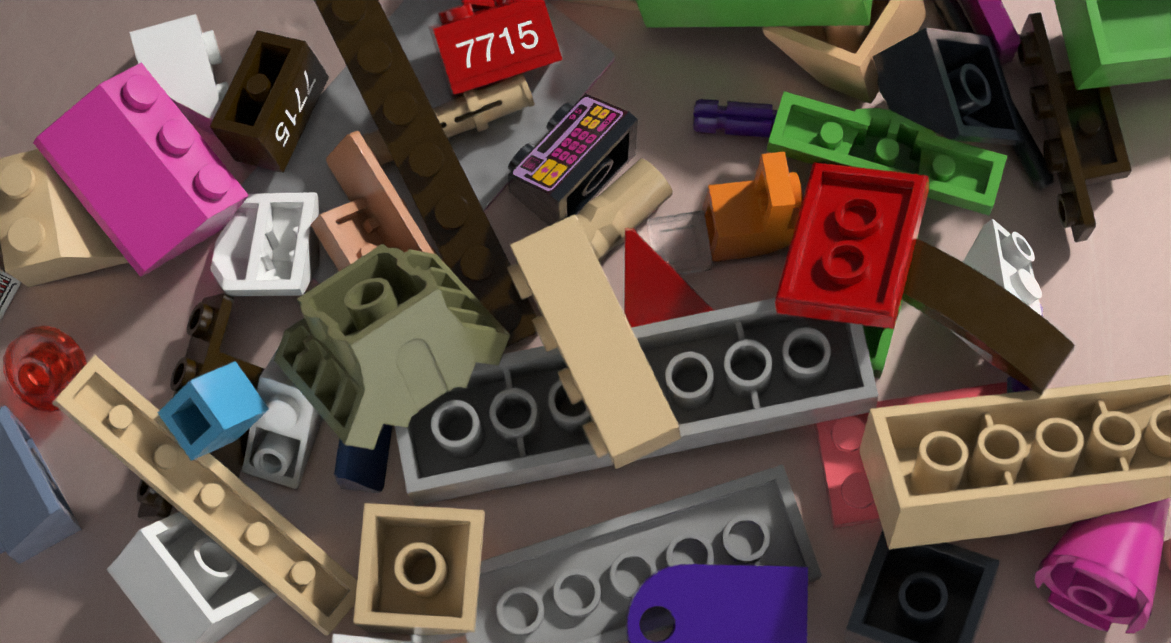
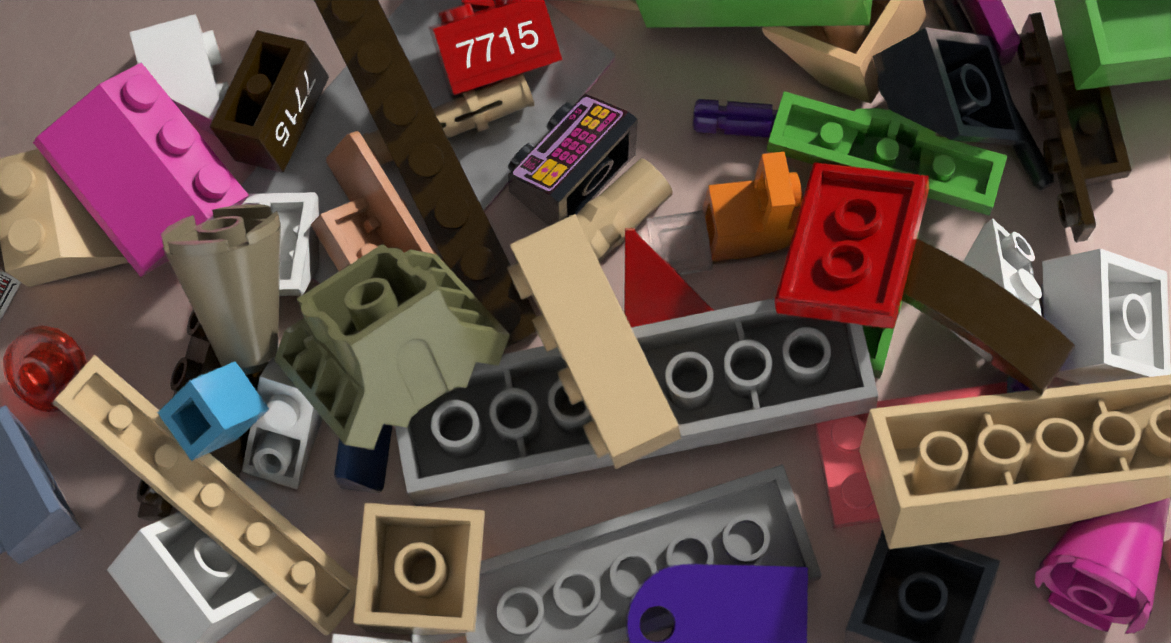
(232, 280): none -> dark tan cone
(1112, 315): none -> white slope

